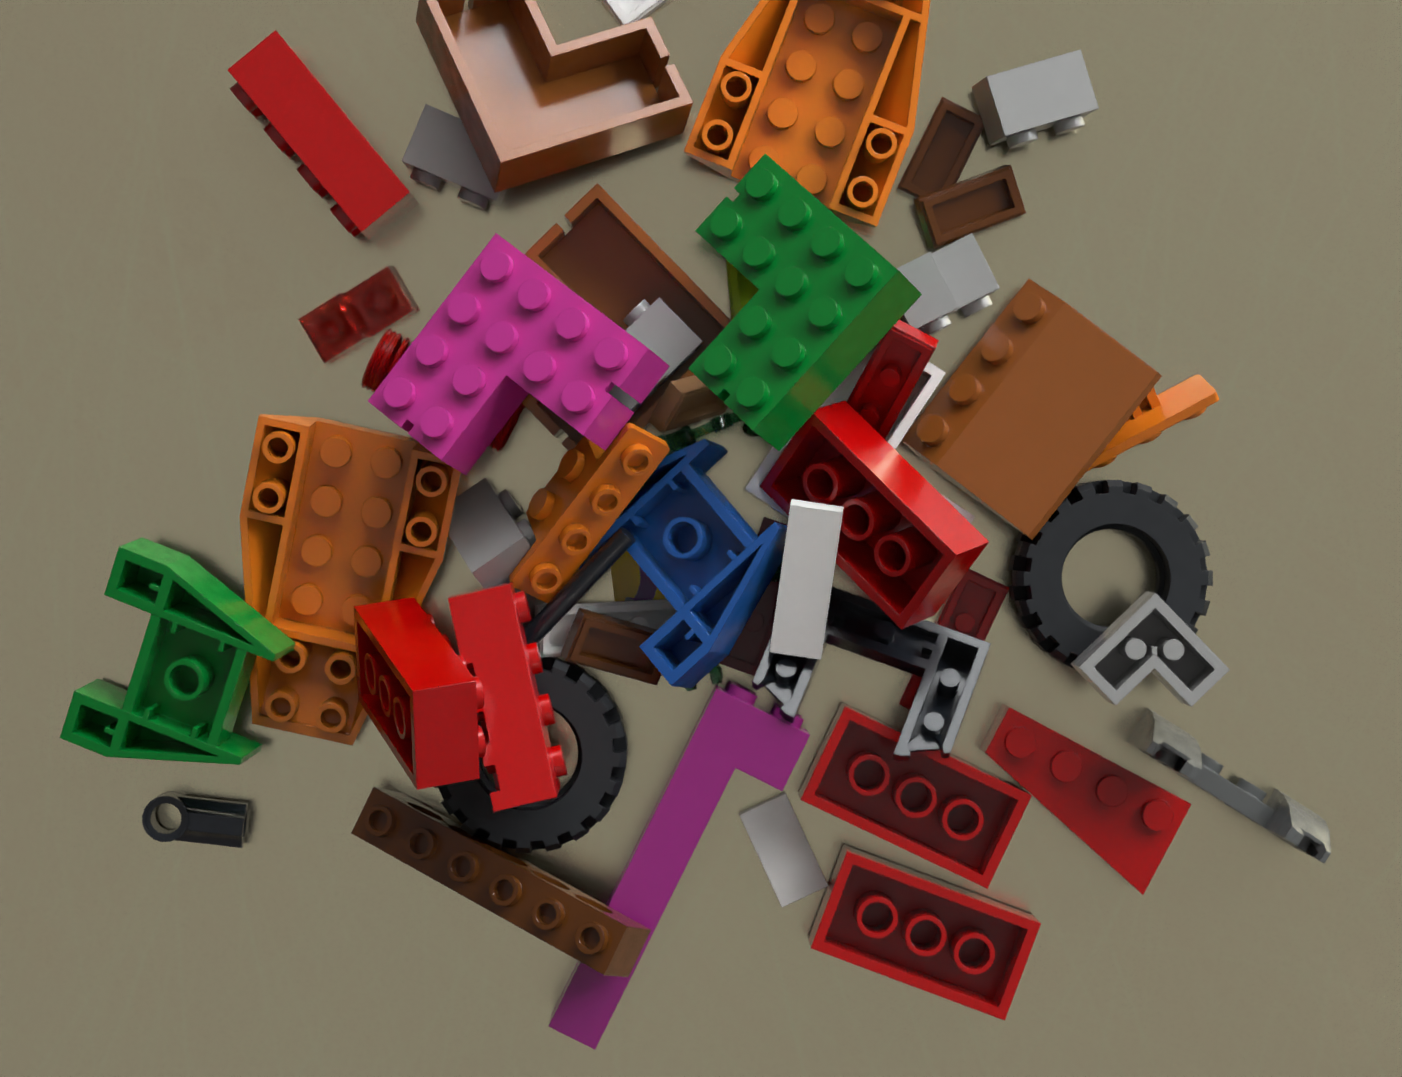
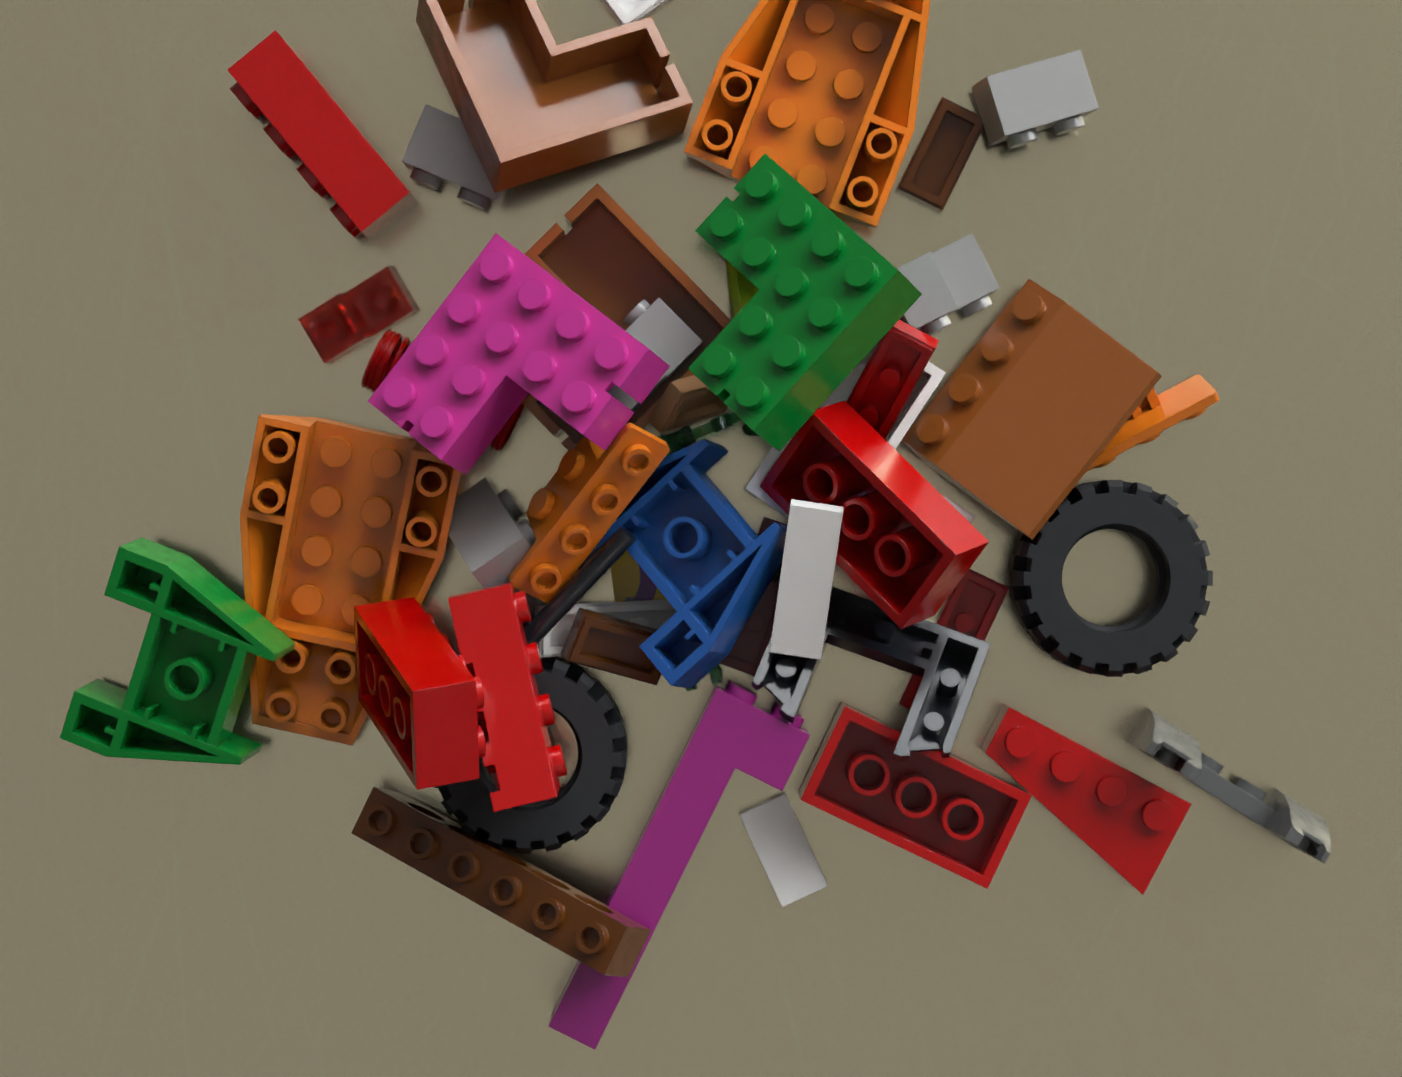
(201, 820): black piece -> none
(924, 932): red brick -> none
(969, 206): reddish brown tile -> none
(1146, 641): light grey brick -> none

